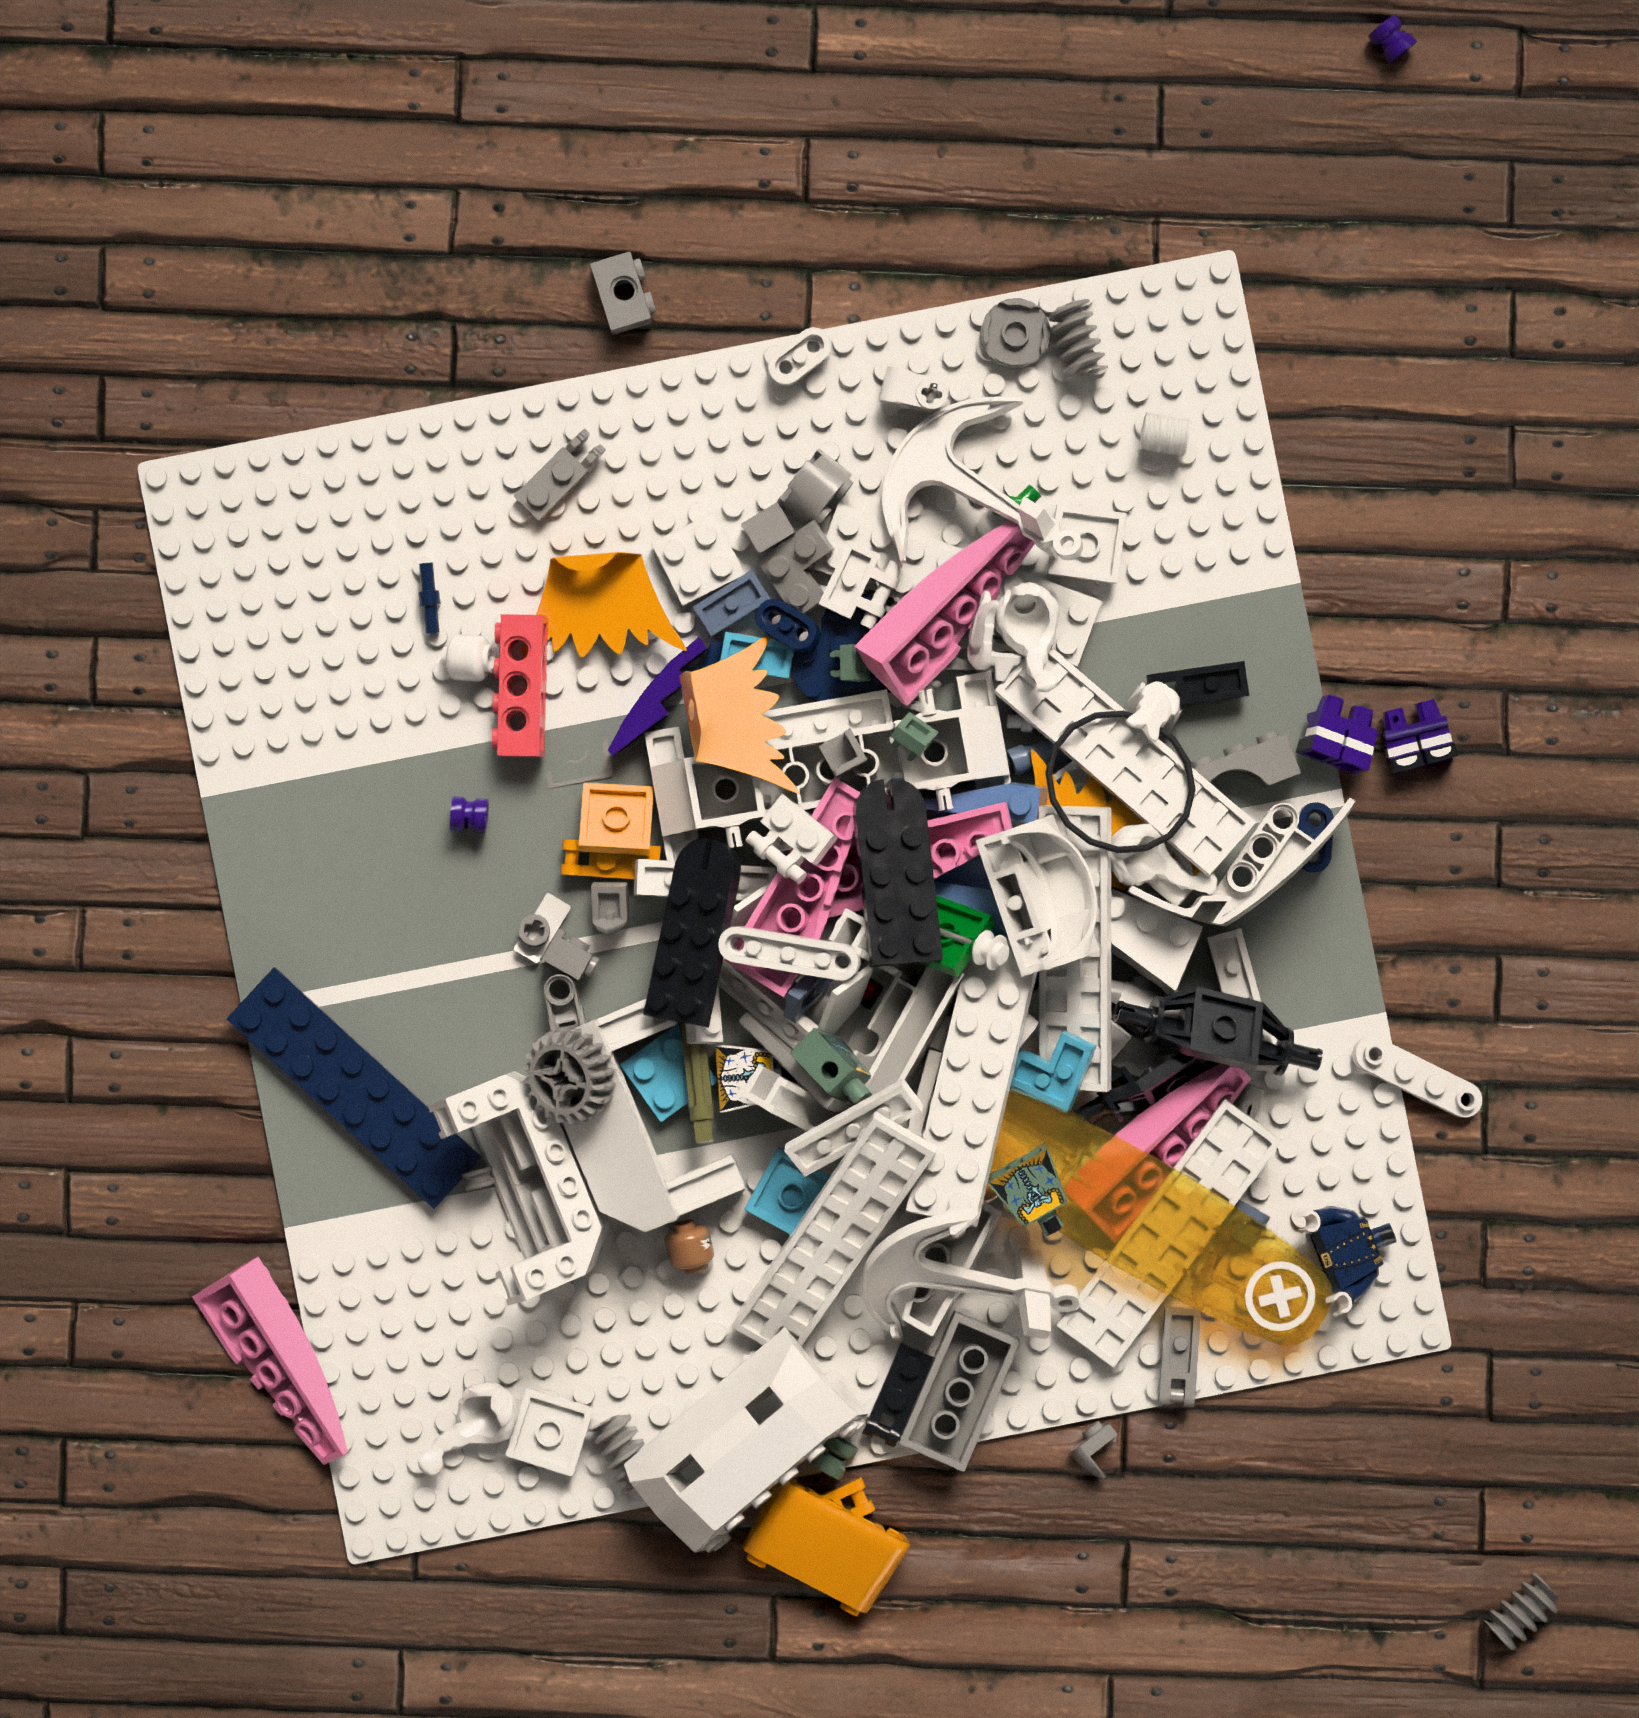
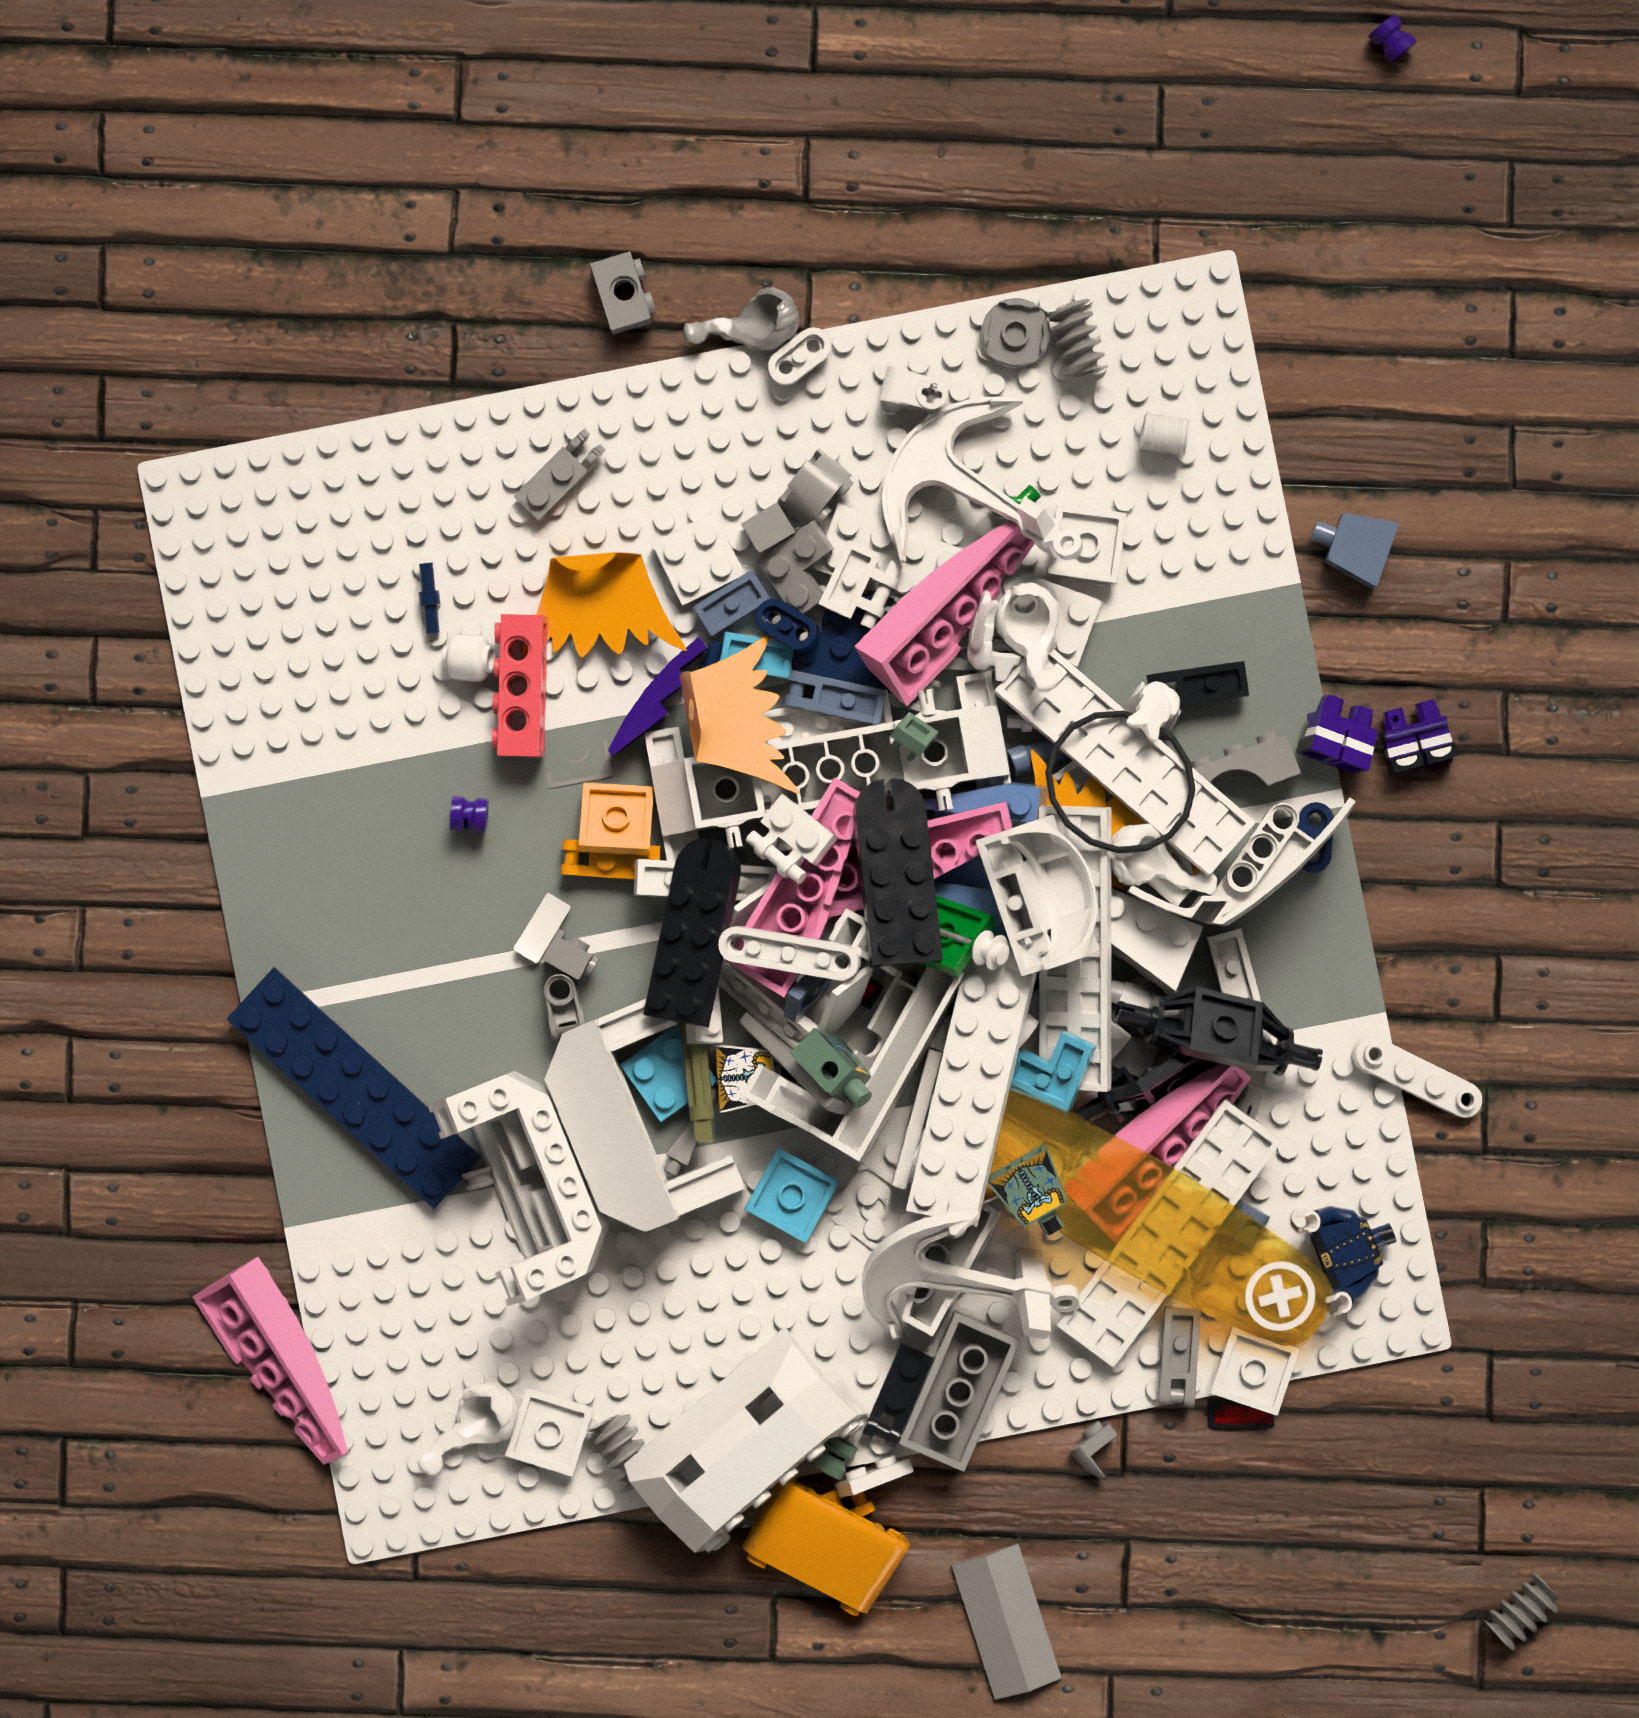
(529, 920): light grey bush -> none
(560, 1083): light grey gear -> none
(610, 906): light grey plate -> none
(683, 1148): none -> light grey piece
(689, 1247): medium nougat head -> none
(762, 324): none -> light grey hair
(835, 1232): white plate -> none
(836, 698): none -> sand blue plate
(836, 1135): white plate -> none
(843, 753): light grey panel -> none
(851, 665): sand green tile -> none
(860, 1480): none -> white plate
(1006, 1621): none -> light grey slope
(1236, 1415): none -> sticker
(1254, 1371): none -> white plate
(1357, 546): none -> sand blue torso

